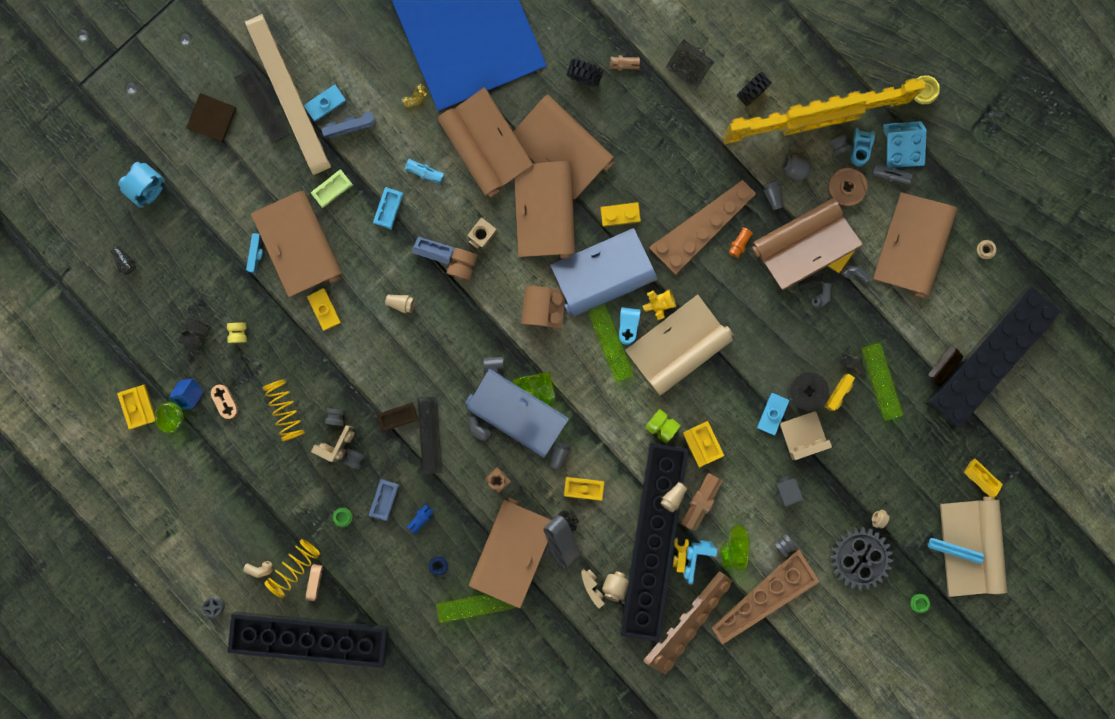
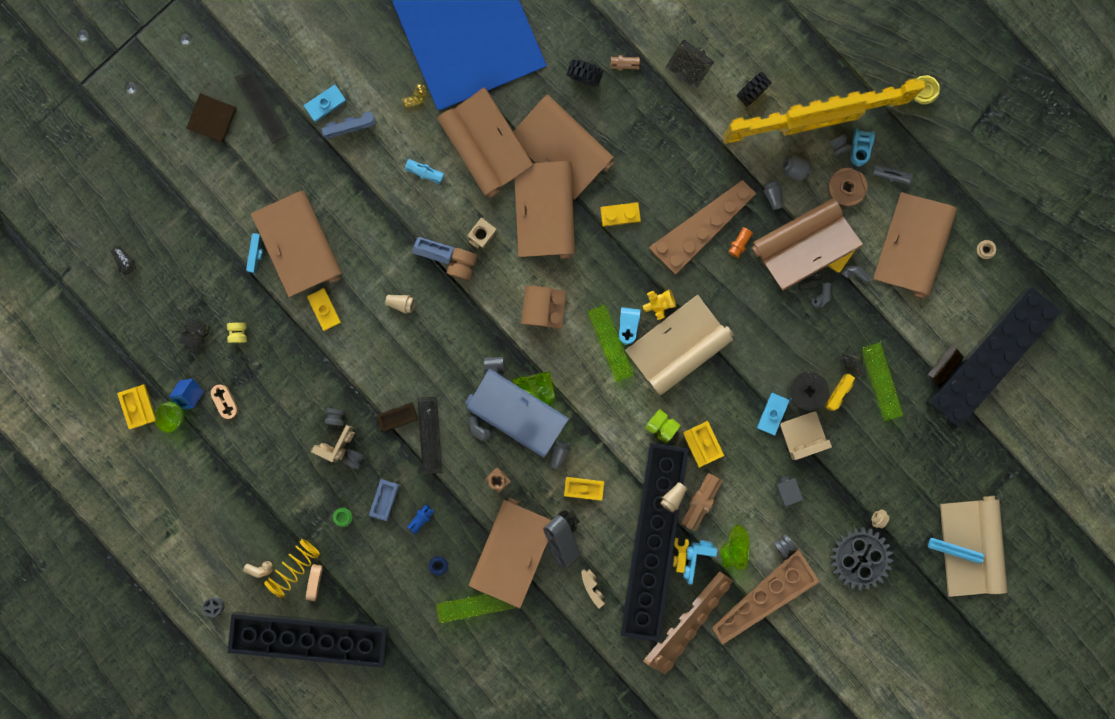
(141, 184): medium azure brick -> none
(270, 387): yellow piece -> none
(287, 94): tan beam -> none
(331, 188): yellowish green plate -> none
(388, 208): medium azure plate -> none
(615, 270): door -> none
(615, 586): tan head -> none
(905, 144): medium azure bracket -> none
(920, 603): bright green plate -> none
(983, 478): yellow plate -> none

